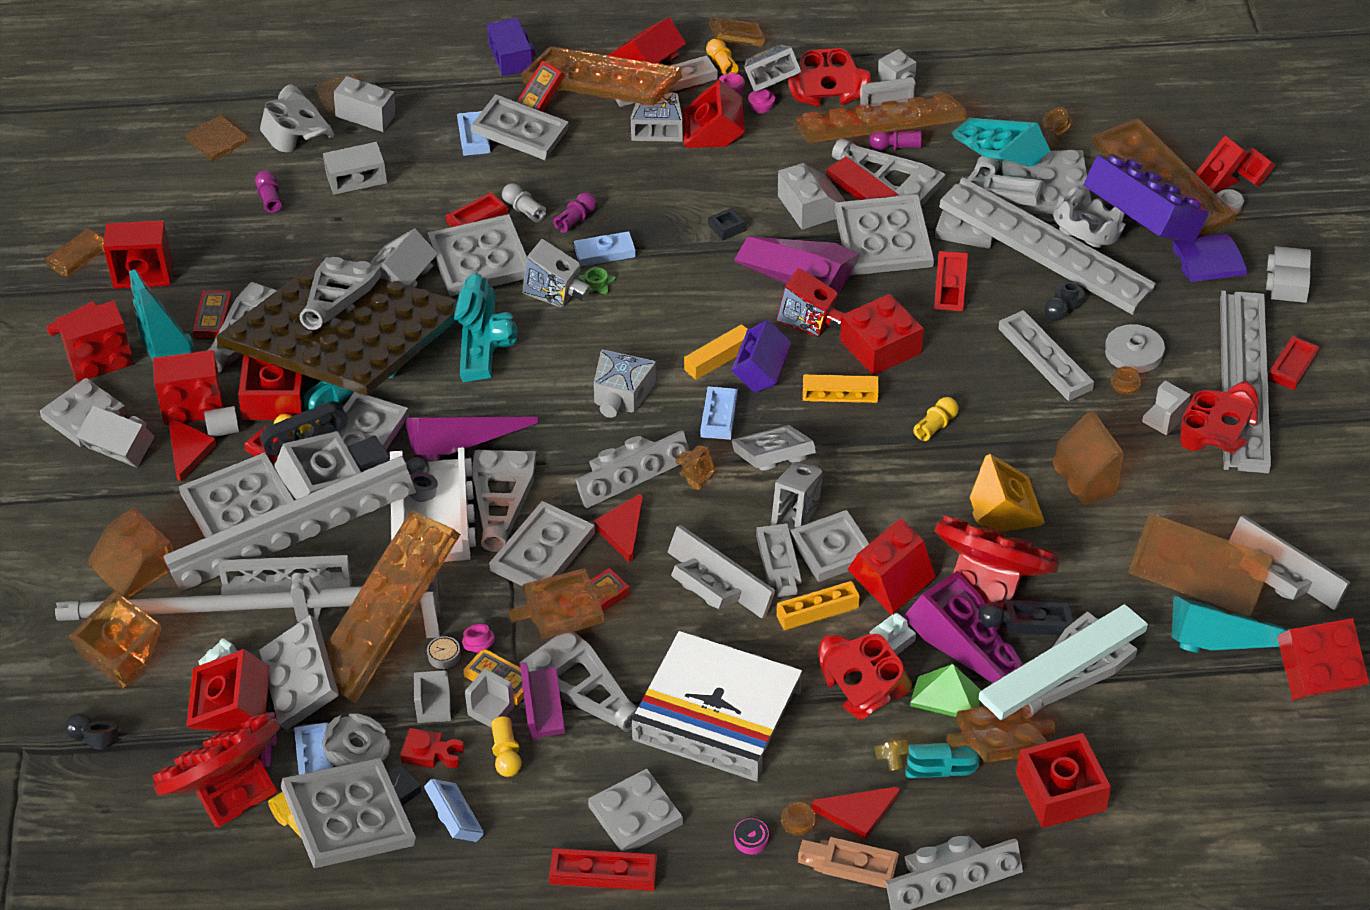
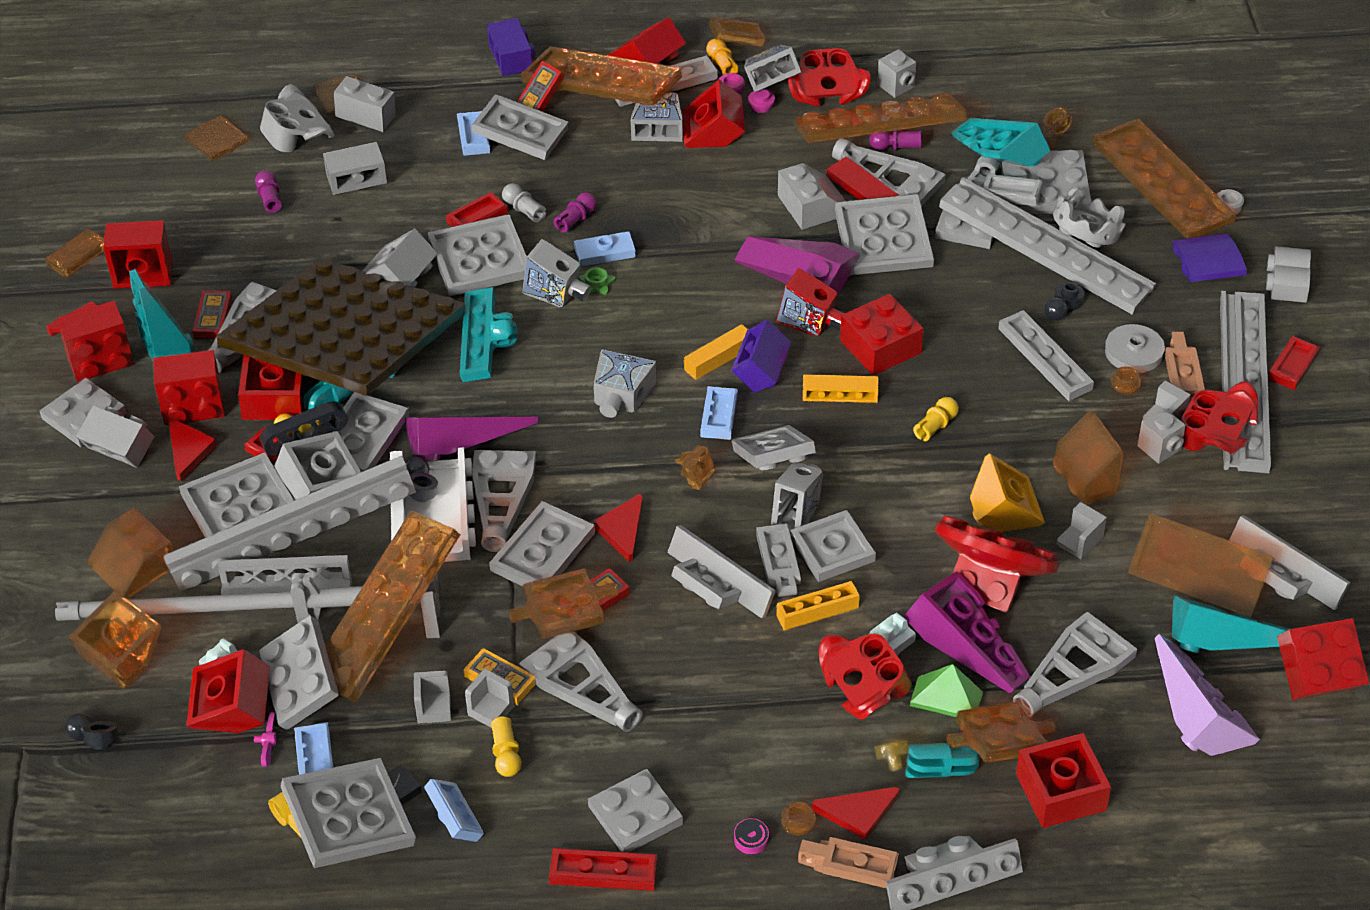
(221, 421): light grey piece -> none
(225, 772): red bracket -> none
(335, 270): light grey plate -> none
(354, 740): light grey plate -> none
(368, 453): black tile -> none
(427, 747): red plate -> none
(443, 652): tile -> none
(472, 302): teal arm -> none
(478, 638): dark pink plate -> none
(542, 701): magenta panel -> none
(628, 466): light grey bracket -> none
(715, 705): panel -> none
(727, 224): black tile -> none
(891, 90): light grey tile -> none
(894, 566): red slope -> none
(950, 281): red slope -> none
(1027, 616): black plate -> none
(1062, 662): light aqua tile -> none
(1085, 531): none -> light grey panel
(1146, 197): dark purple brick -> none
(1161, 435): none -> light grey brick
(1183, 365): none -> nougat hinge
(1198, 705): none -> lavender wedge
(1220, 165): red slope -> none
(1255, 167): red plate -> none

